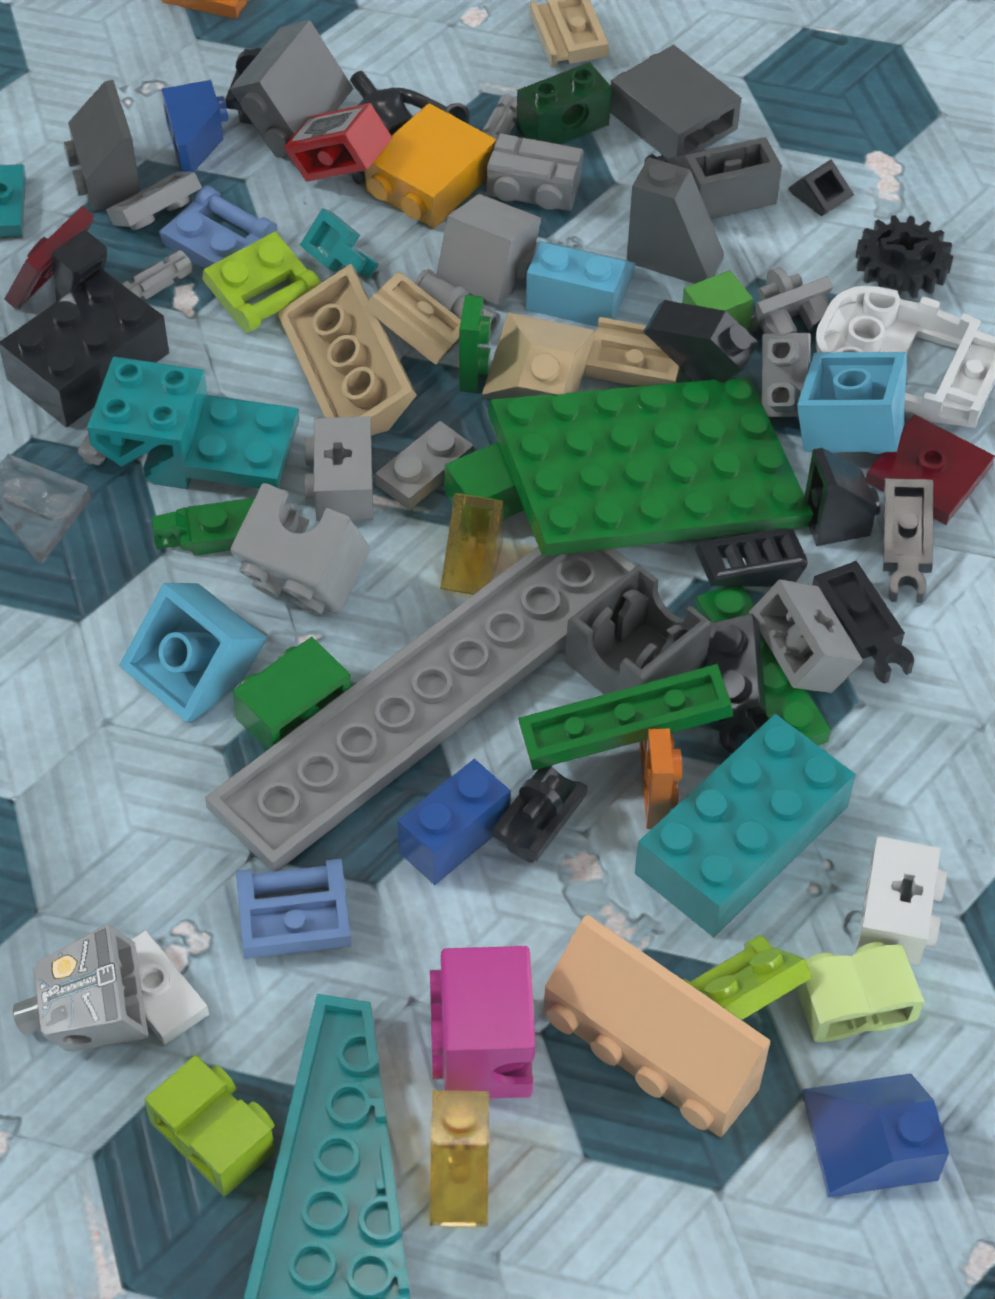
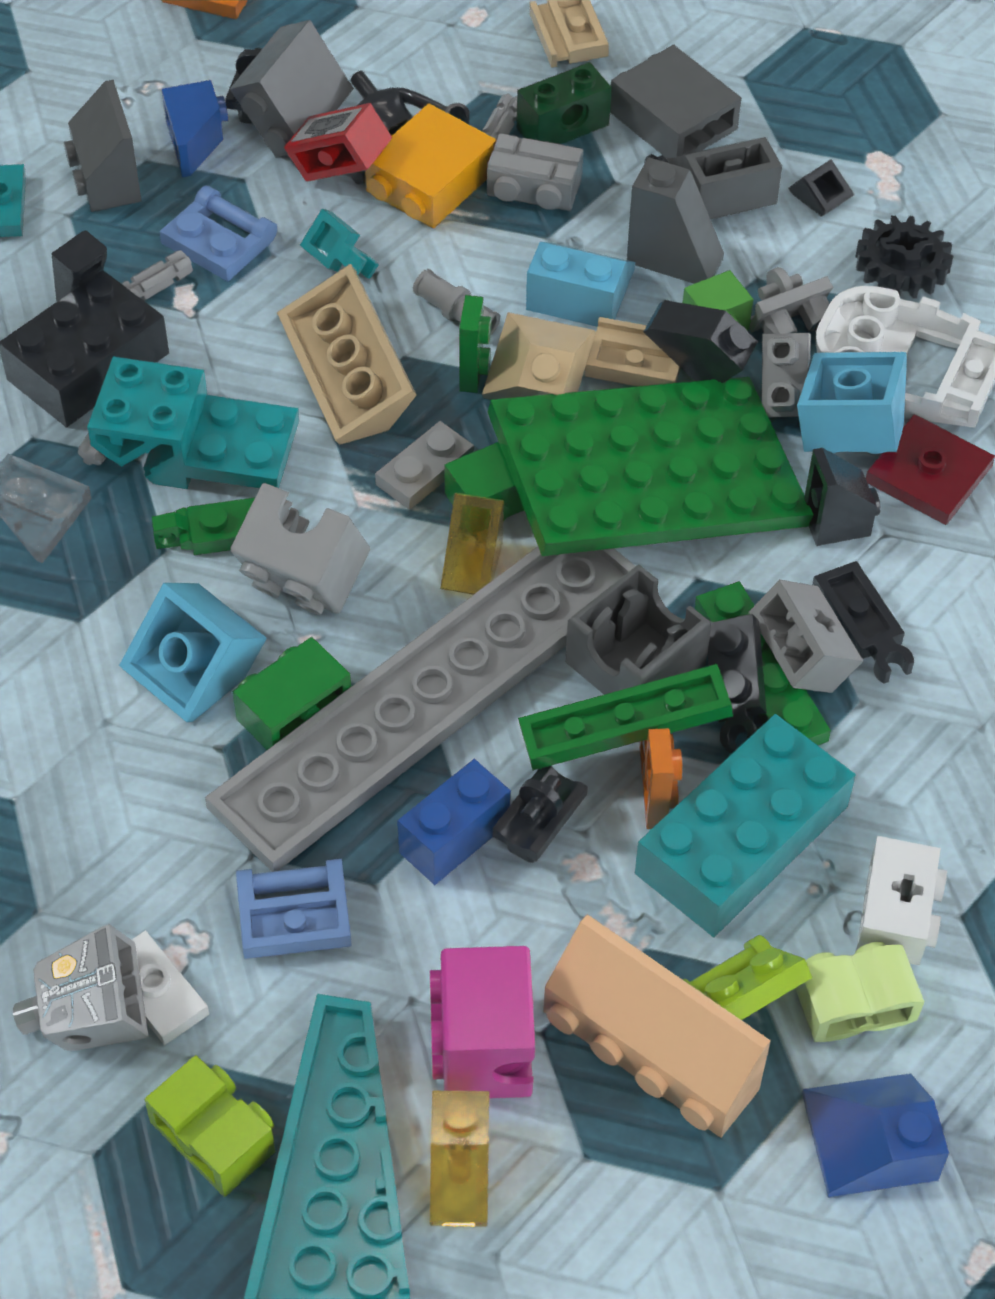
(38, 266): dark red plate -> none
(169, 193): light grey plate -> none
(254, 272): lime plate -> none
(341, 467): light grey brick -> none
(415, 317): tan plate -> none
(488, 247): light grey plate -> none
(778, 547): black slope -> none
(908, 534): plate -> none

